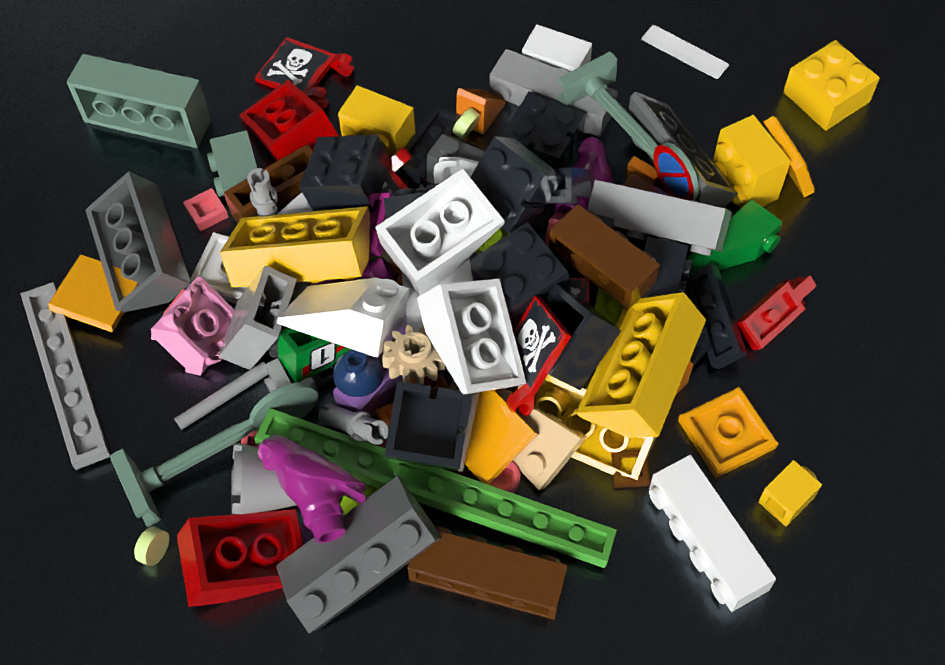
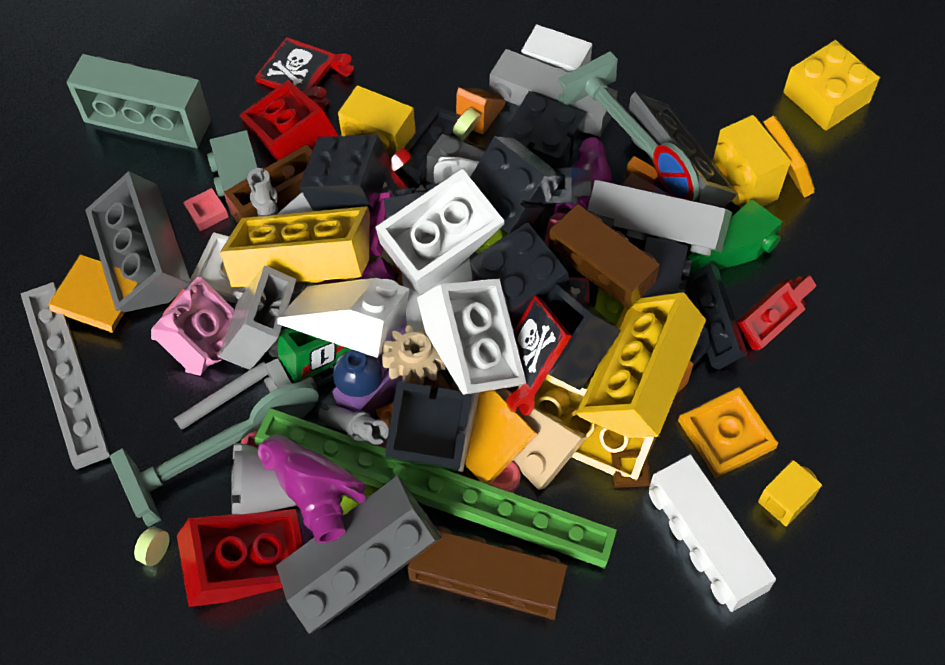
(685, 51): white sticker -> none

